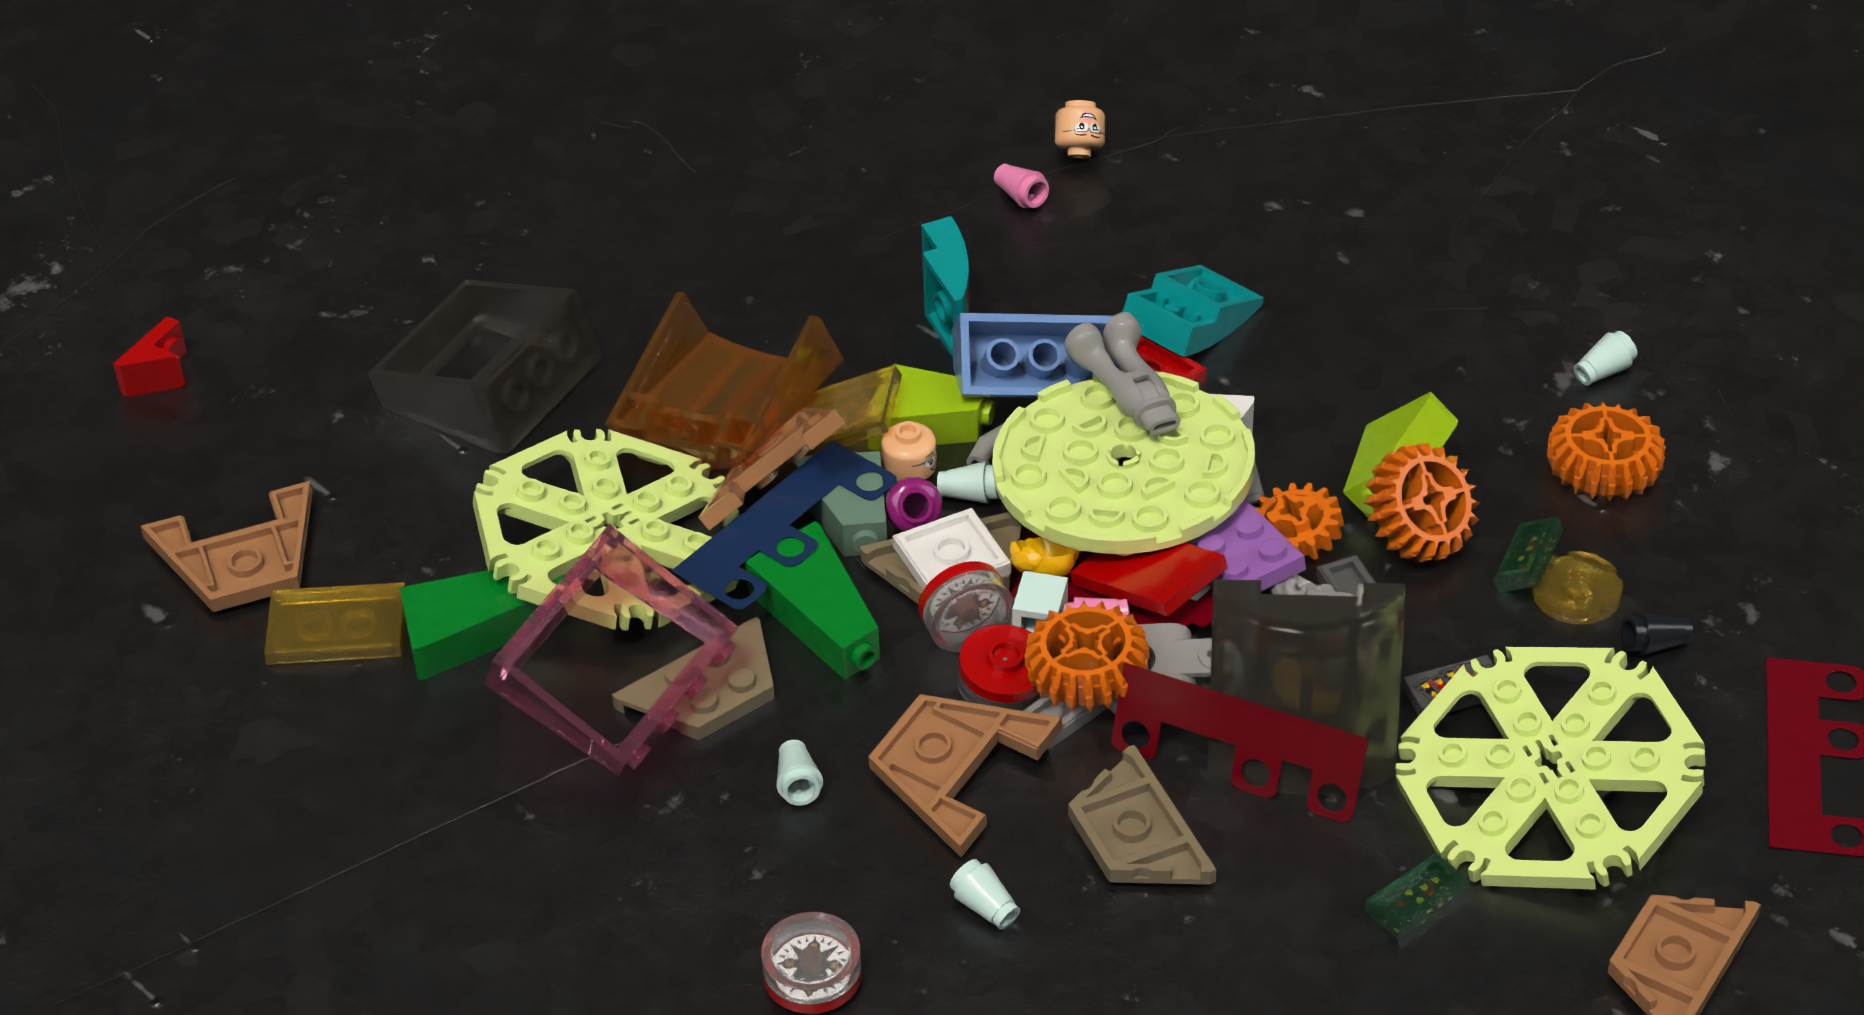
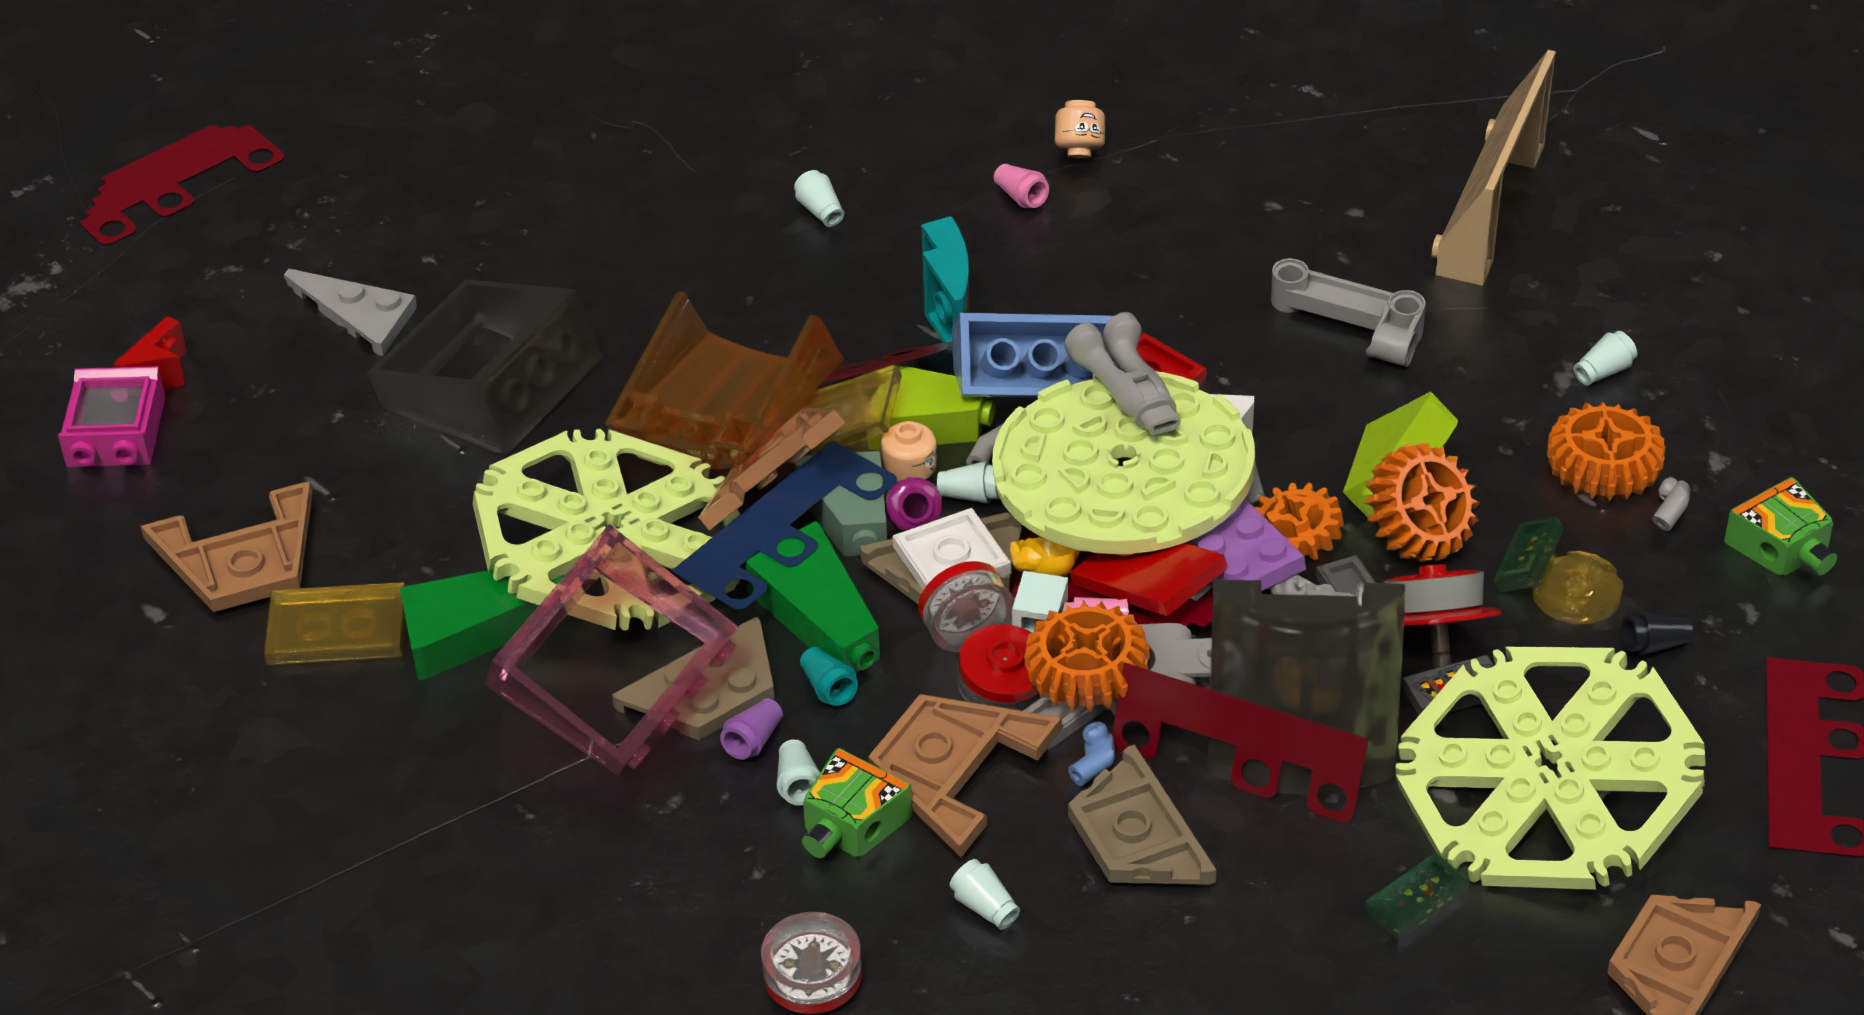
(112, 417): none -> dark pink window
(164, 169): none -> dark red piece
(360, 308): none -> light grey wing
(749, 730): none -> medium lavender cone
(818, 196): none -> light aqua cone
(830, 678): none -> teal cone
(853, 806): none -> bright green torso
(920, 351): none -> dark red piece
(1098, 754): none -> medium blue arm
(1191, 309): teal slope -> none
(1393, 316): none -> light grey piece
(1440, 599): none -> piece
(1515, 137): none -> tan slope
(1676, 499): none -> light grey arm
(1783, 530): none -> bright green torso

